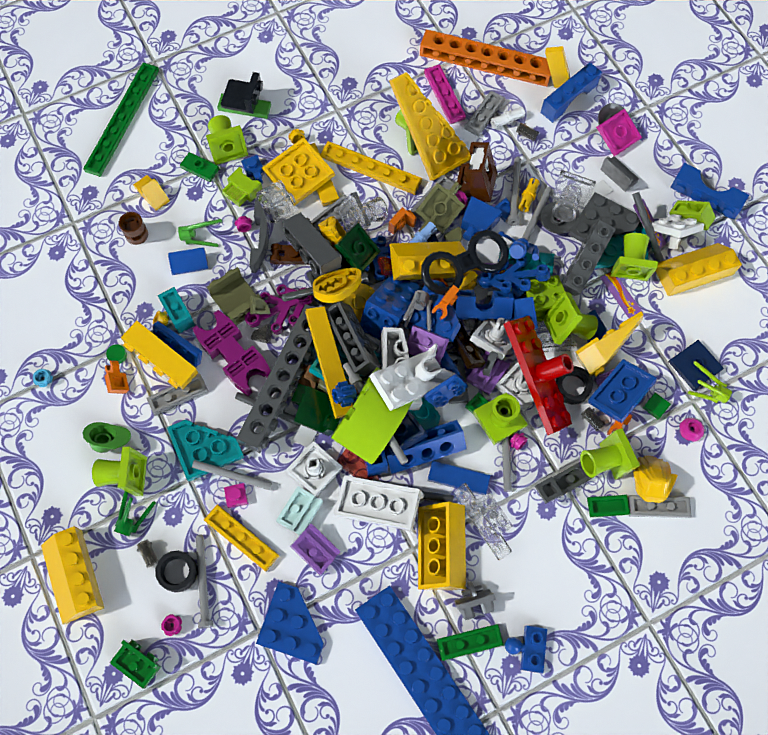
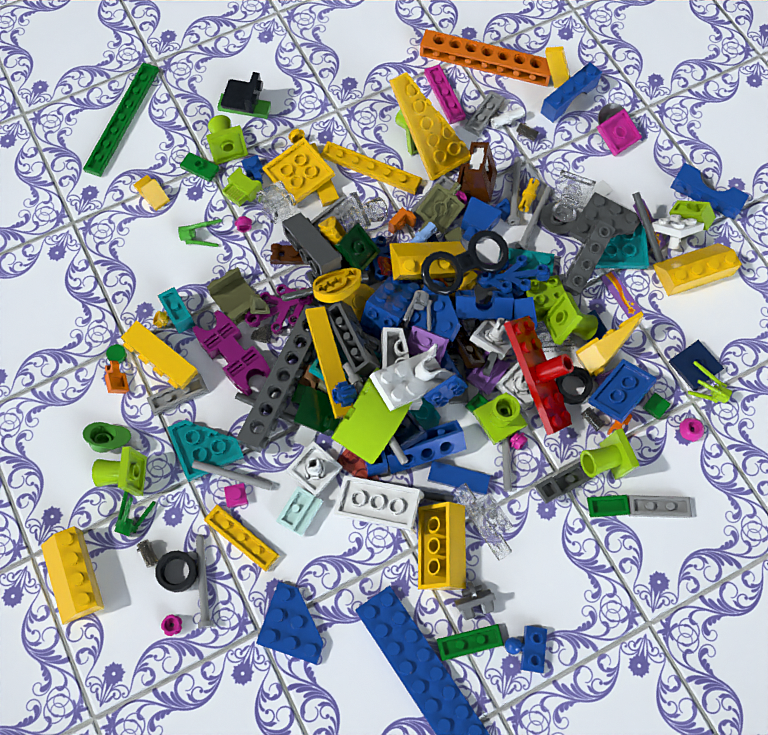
(39, 374): medium azure plate -> none
(133, 228): reddish brown wheel -> none
(136, 664): green bracket -> none
(178, 344): blue tile -> none
(188, 261): blue slope -> none
(258, 254): dark grey slope -> none
(315, 549): medium lavender plate -> none
(449, 298): orange plate -> none
(520, 247): blue piece -> none
(619, 173): flat silver panel -> none
(633, 263): lime plant -> none
(653, 479): yellow hair -> none

